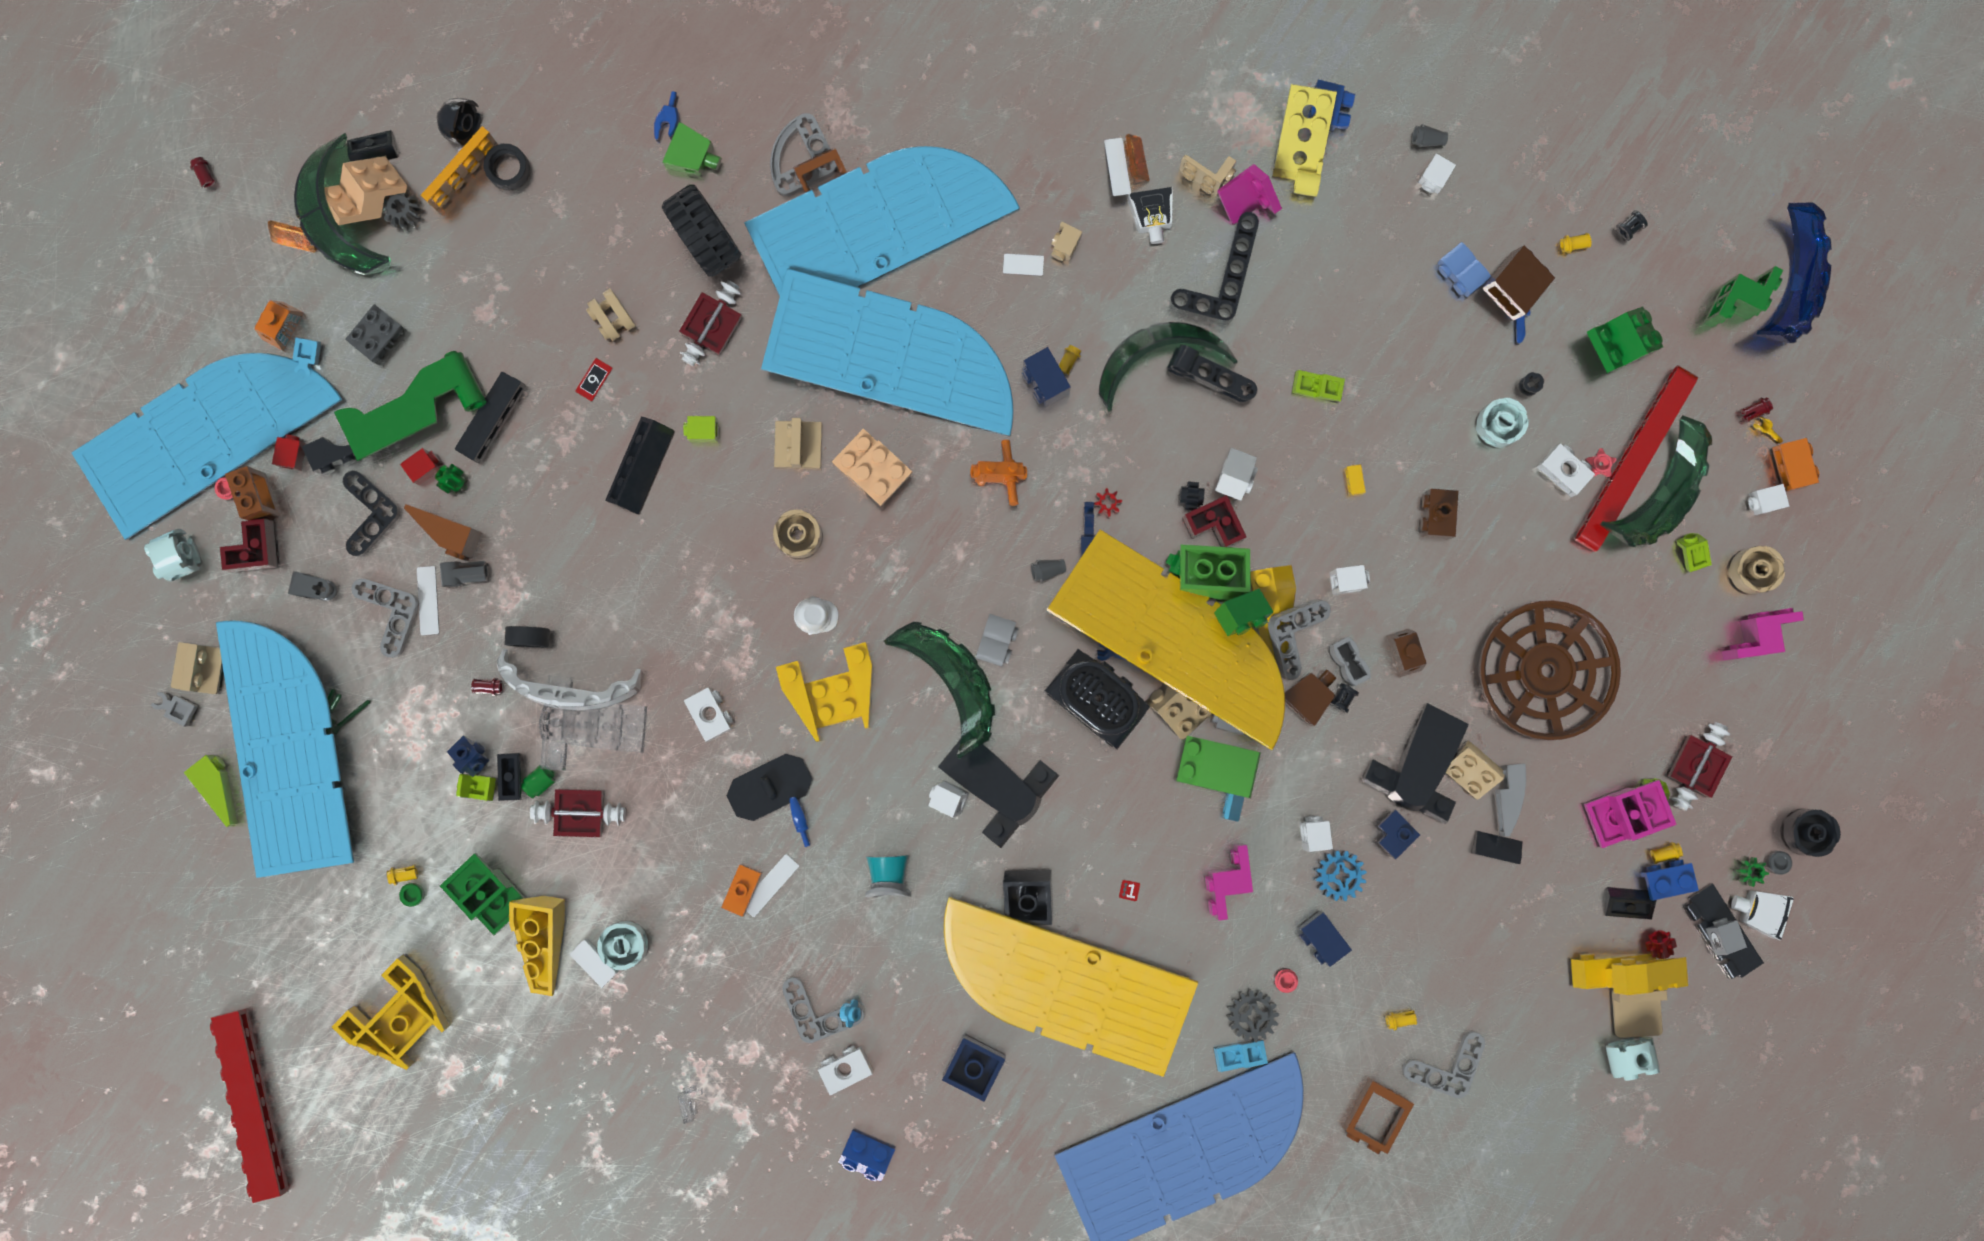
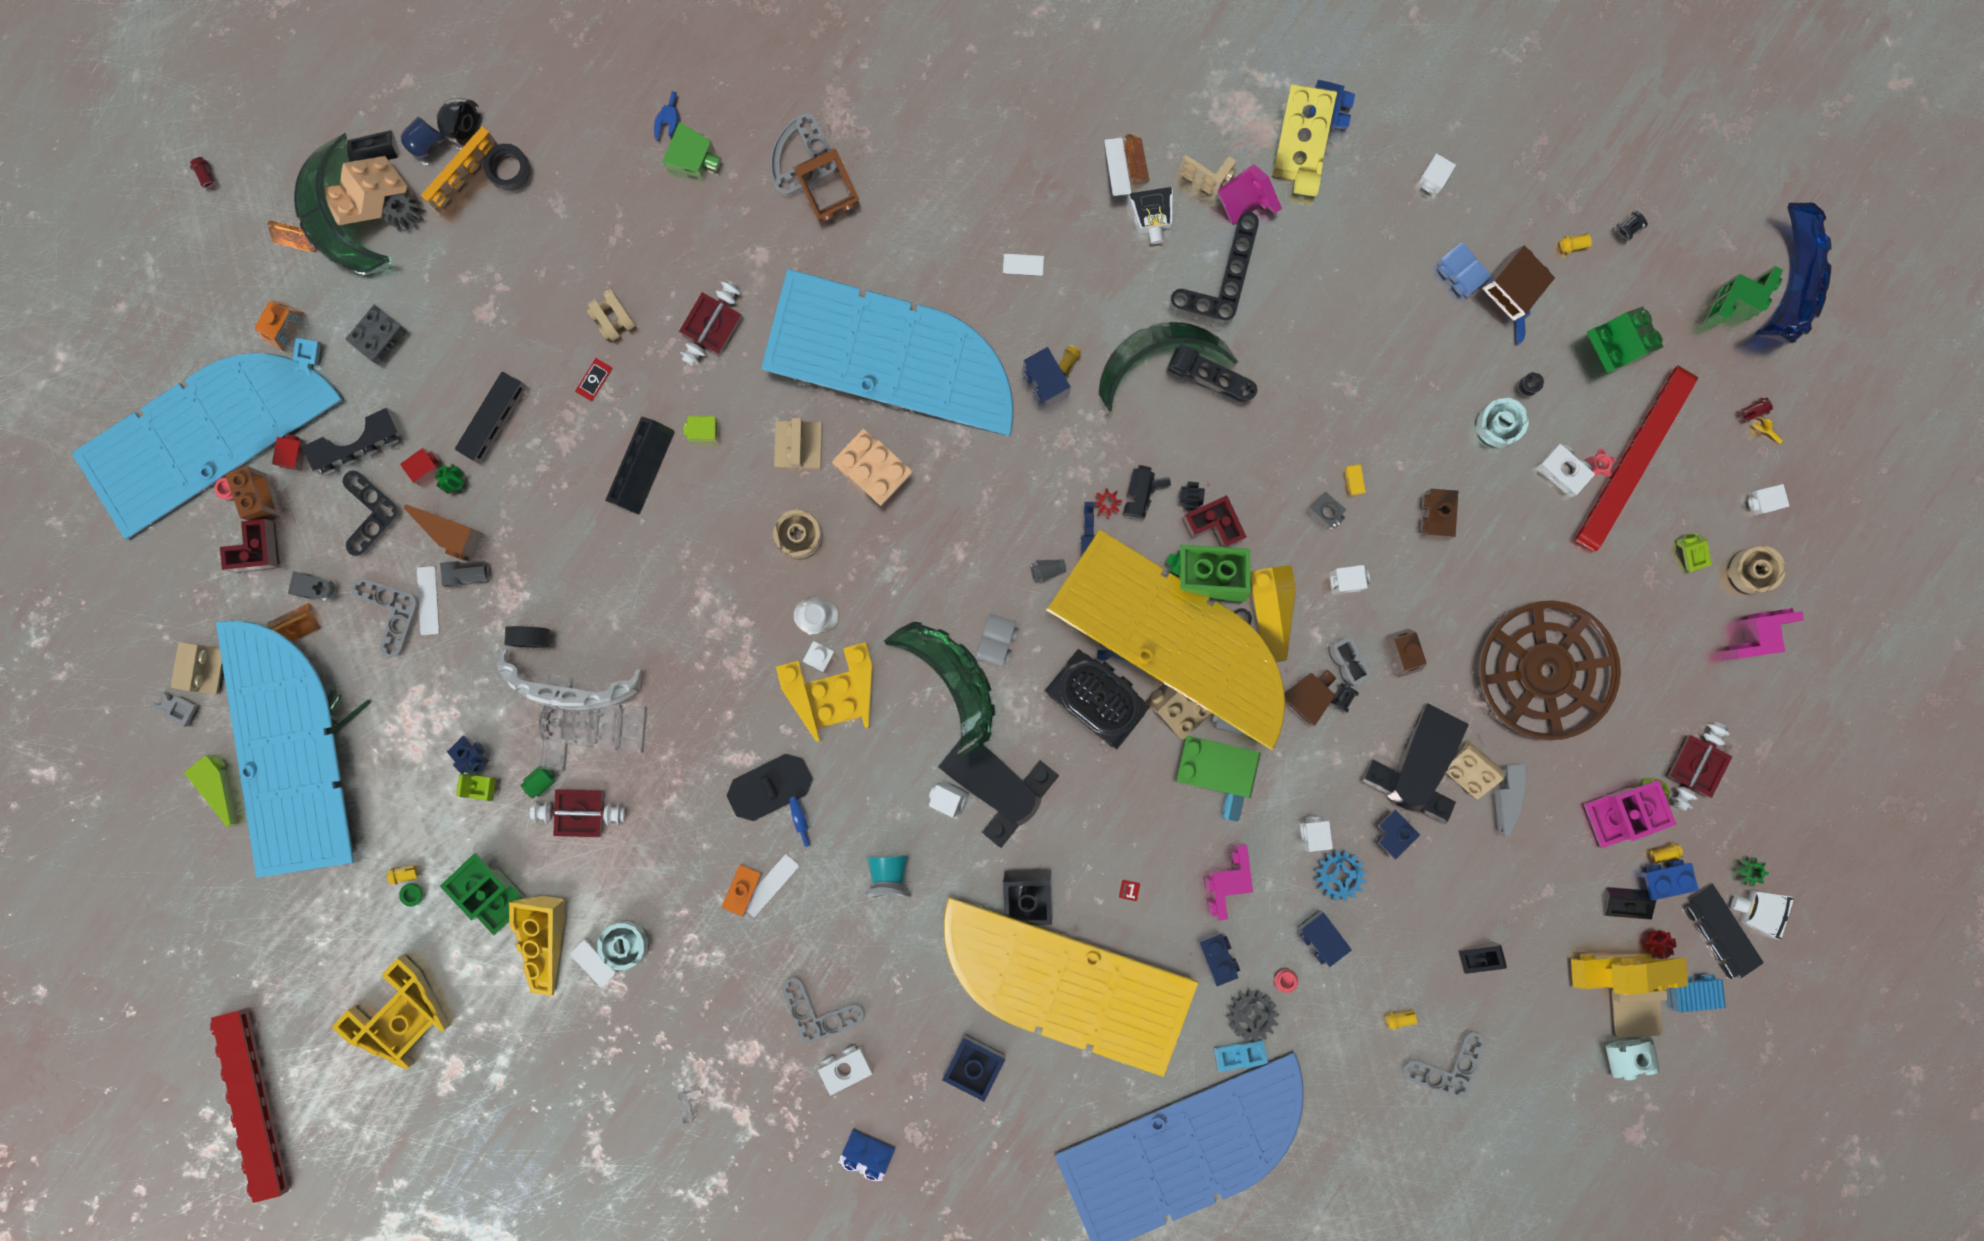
(173, 555): light aqua brick -> none
(295, 623): none -> clear orange slope
(413, 409): green door -> none
(419, 137): none -> dark blue helmet
(487, 686): dark red pin -> none
(509, 776): black slope -> none
(701, 230): black tyre -> none
(709, 728): white brick -> none
(819, 656): none -> white brick
(850, 1013): medium azure plate -> none
(881, 217): medium azure door -> none
(1005, 472): orange piece -> none
(1066, 242): tan brick -> none
(1140, 489): none -> black piece
(1218, 959): none -> dark blue brick
(1237, 474): white brick -> none
(1243, 613): green brick -> none
(1286, 633): light grey beam -> none
(1316, 511): none -> dark grey brick
(1318, 386): lime slope -> none
(1359, 1106): dark orange window -> none
(1428, 136): dark grey cone -> none
(1483, 958): none -> black slope
(1497, 847): black slope -> none
(1675, 493): clear green windscreen -> none
(1699, 995): none -> dark azure brick
(1726, 937): light grey brick -> none
(1779, 862): dark grey tile -> none
(1796, 464): orange brick -> none
(1817, 844): black brick -> none

